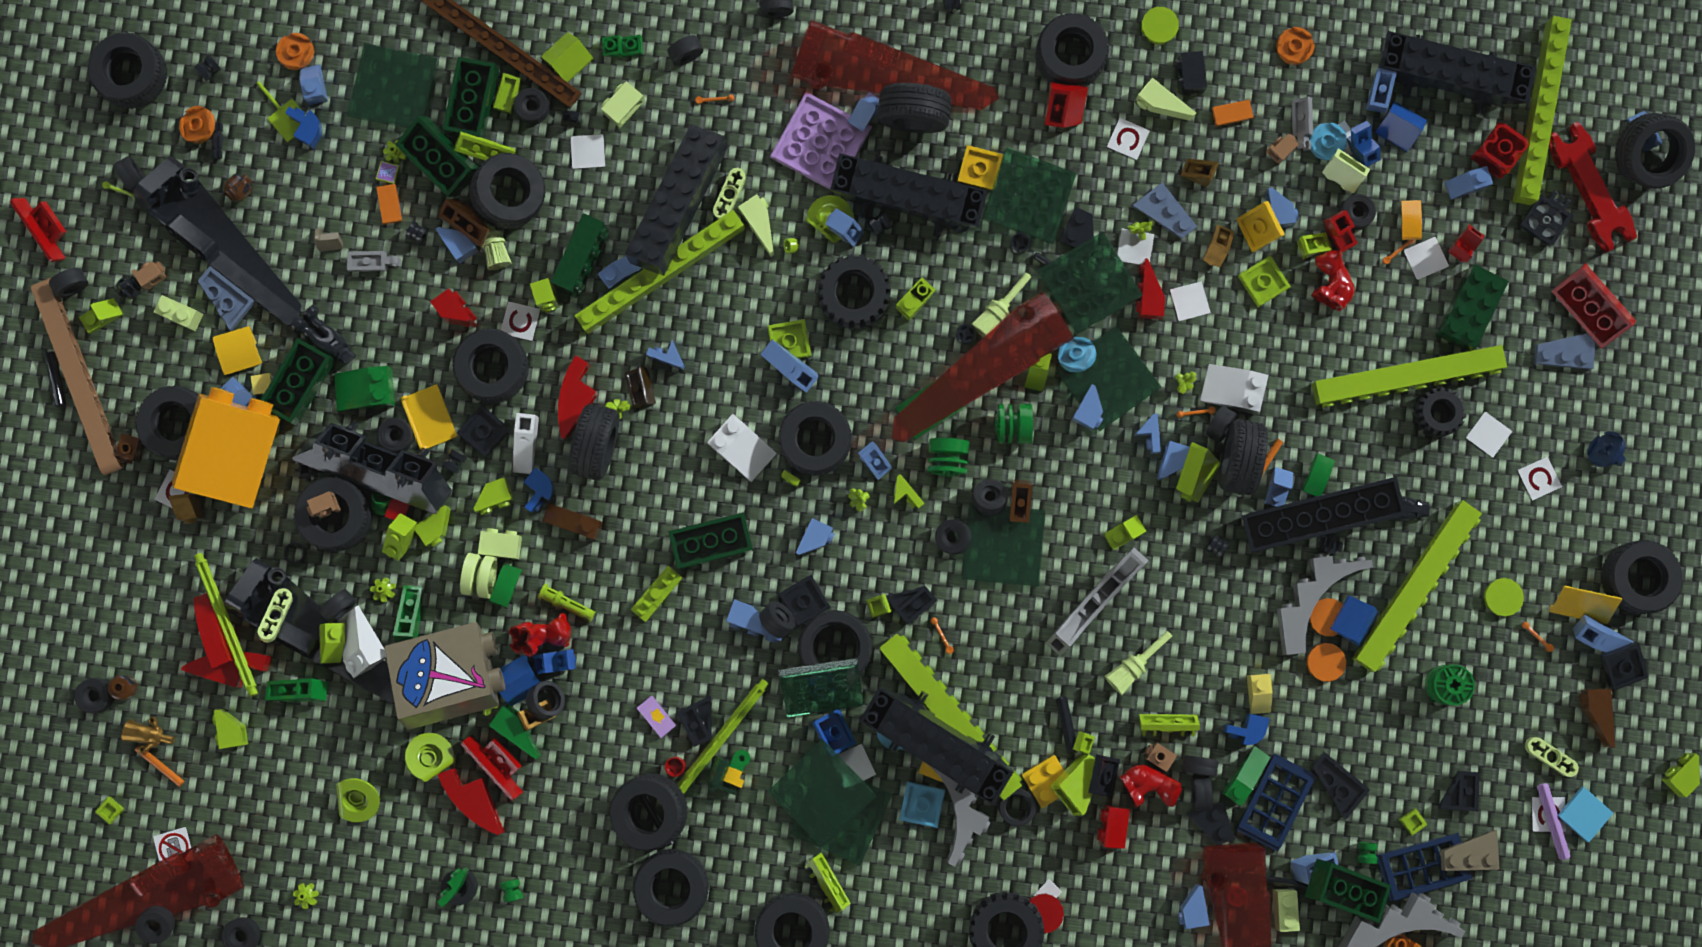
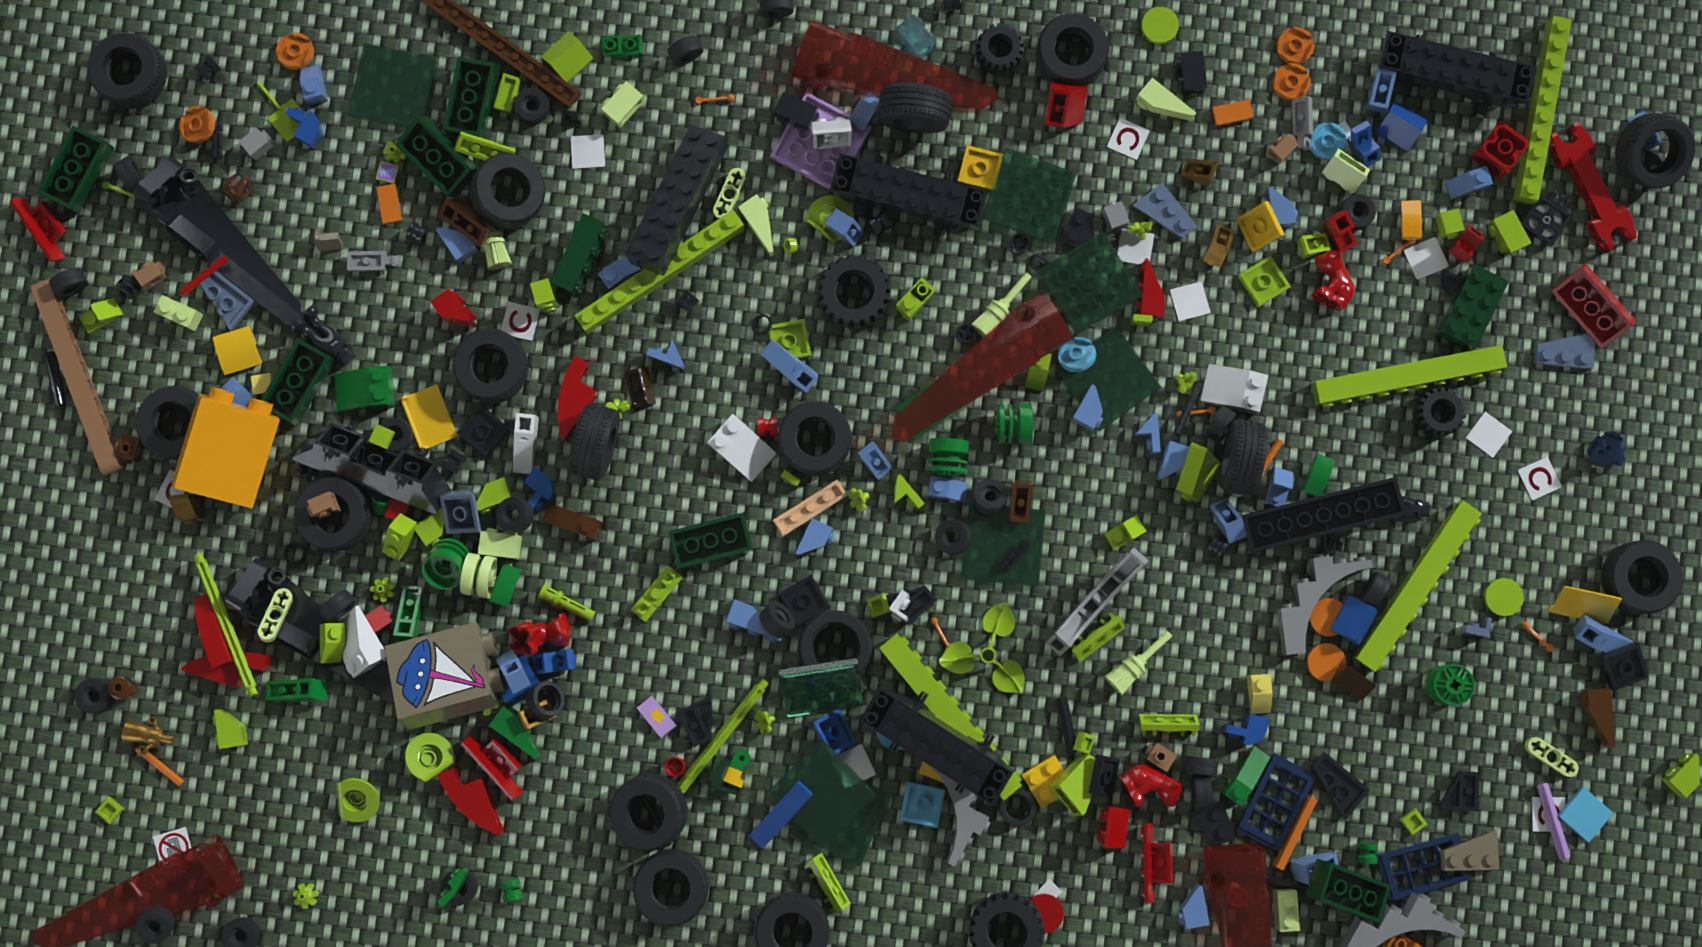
(75, 169): none -> dark green brick
(204, 275): none -> red bar
(256, 143): none -> light grey brick
(379, 619): none -> red brick
(381, 436): none -> lime tile
(445, 564): none -> green wheel
(460, 512): none -> sand blue slope
(513, 671): none -> medium blue slope
(524, 518): none -> black tyre
(687, 301): none -> black wheel
(756, 319): none -> black piece
(764, 721): none -> lime plant
(767, 427): none -> red wheel
(780, 814): none -> blue tile
(795, 112): none -> black brick
(810, 508): none -> light nougat tile
(831, 133): none -> white slope
(899, 604): none -> white bracket
(916, 37): none -> clear light blue brick
(947, 489): none -> medium blue slope
(959, 660): none -> lime plant
(1003, 35): none -> black tyre
(1015, 555): none -> black axle
(1098, 637): none -> lime plate
(1115, 215): none -> light grey brick
(1142, 320): none -> lime tile
(1157, 863): none -> red bracket
(1187, 409): none -> black bar
(1228, 520): none -> medium blue slope
(1291, 81): none -> orange tile
(1294, 832): none -> orange tile
(1353, 682): none -> dark brown slope
(1375, 589): none -> black tyre
(1449, 281): none -> black tile
(1450, 224): none -> lime brick
(1474, 629): none -> sand blue bracket
(1508, 233): none -> lime brick

